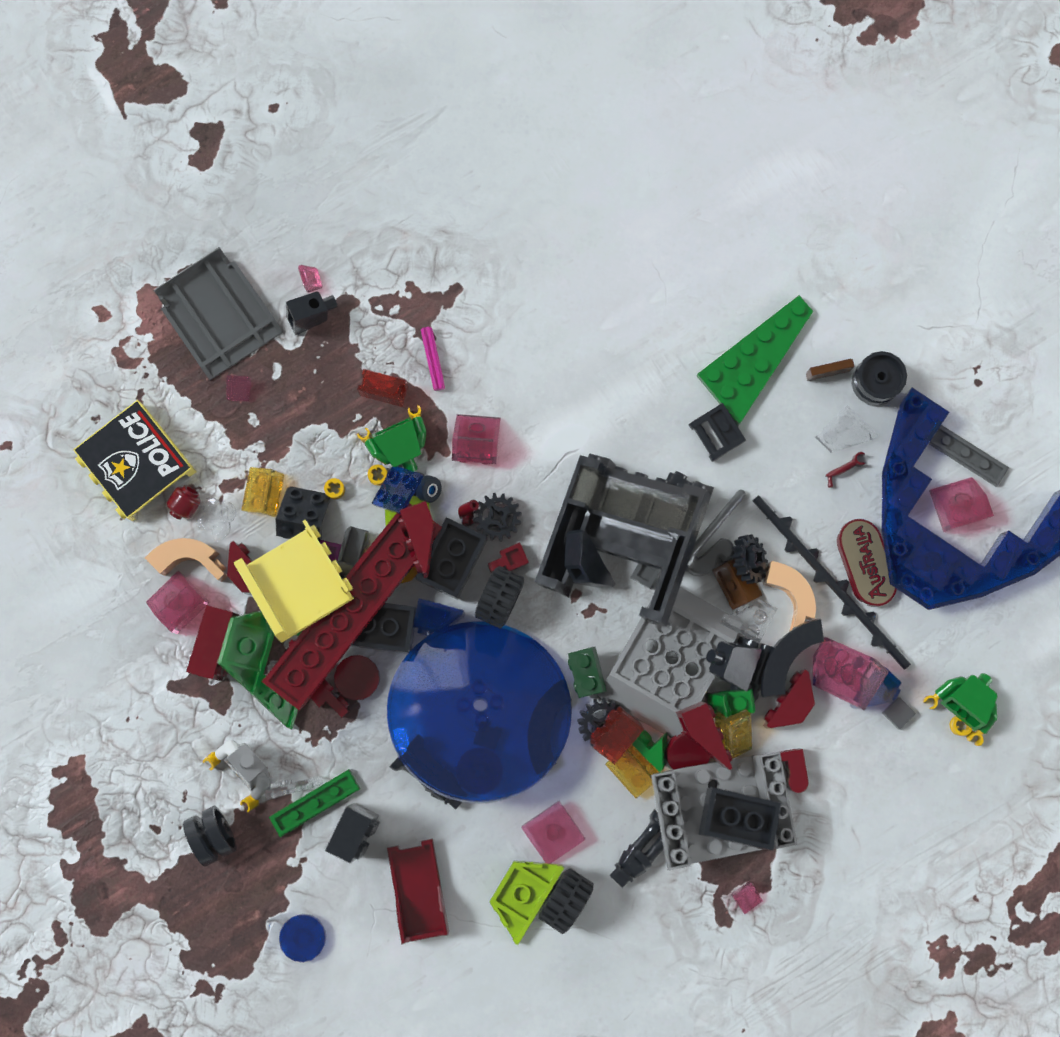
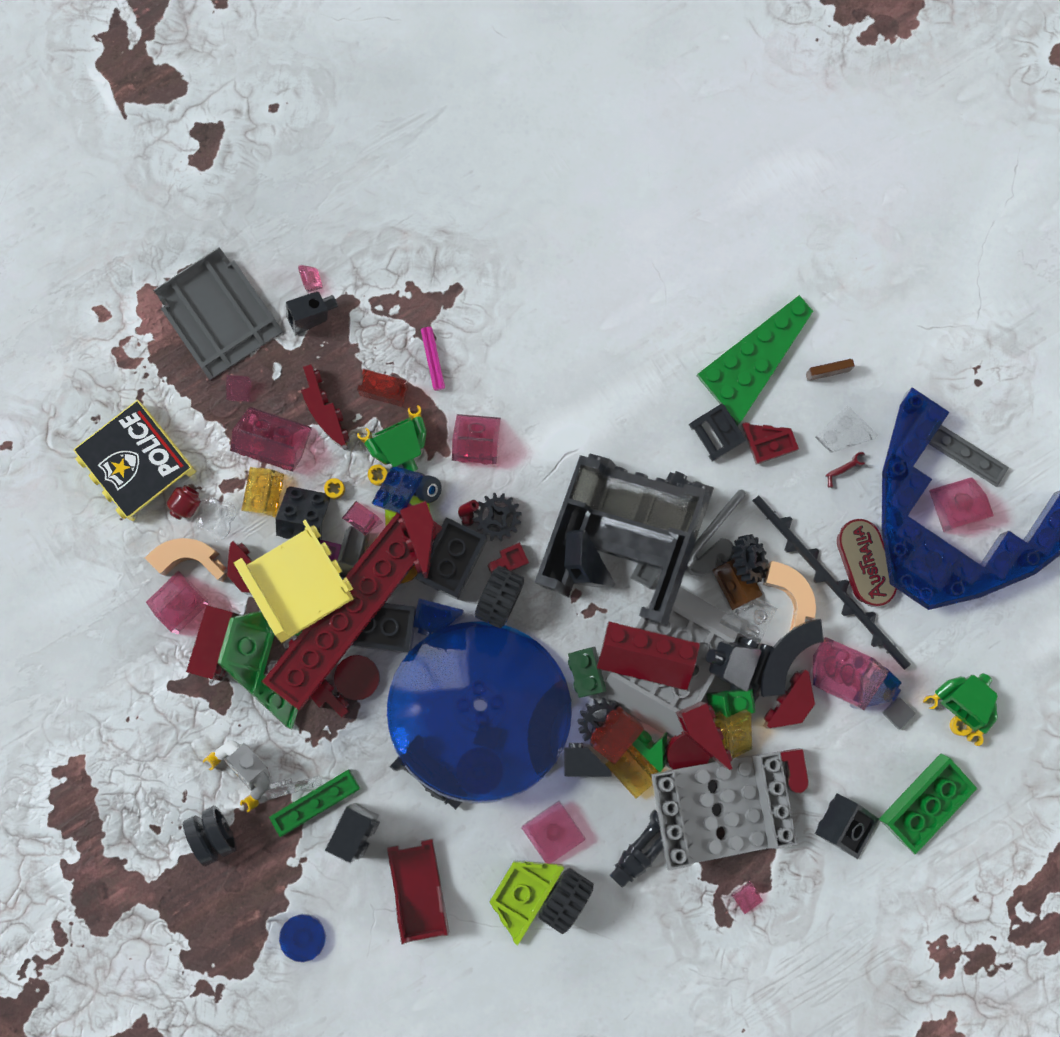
(270, 439): none -> clear pink slope
(325, 415): none -> dark red slope
(362, 518): none -> clear pink slope
(582, 762): none -> black slope
(648, 656): none -> dark red slope
(740, 818): black brick -> none
(769, 442): none -> dark red wing
(847, 825): none -> black slope
(885, 367): black wheel -> none
(928, 803): none -> green slope

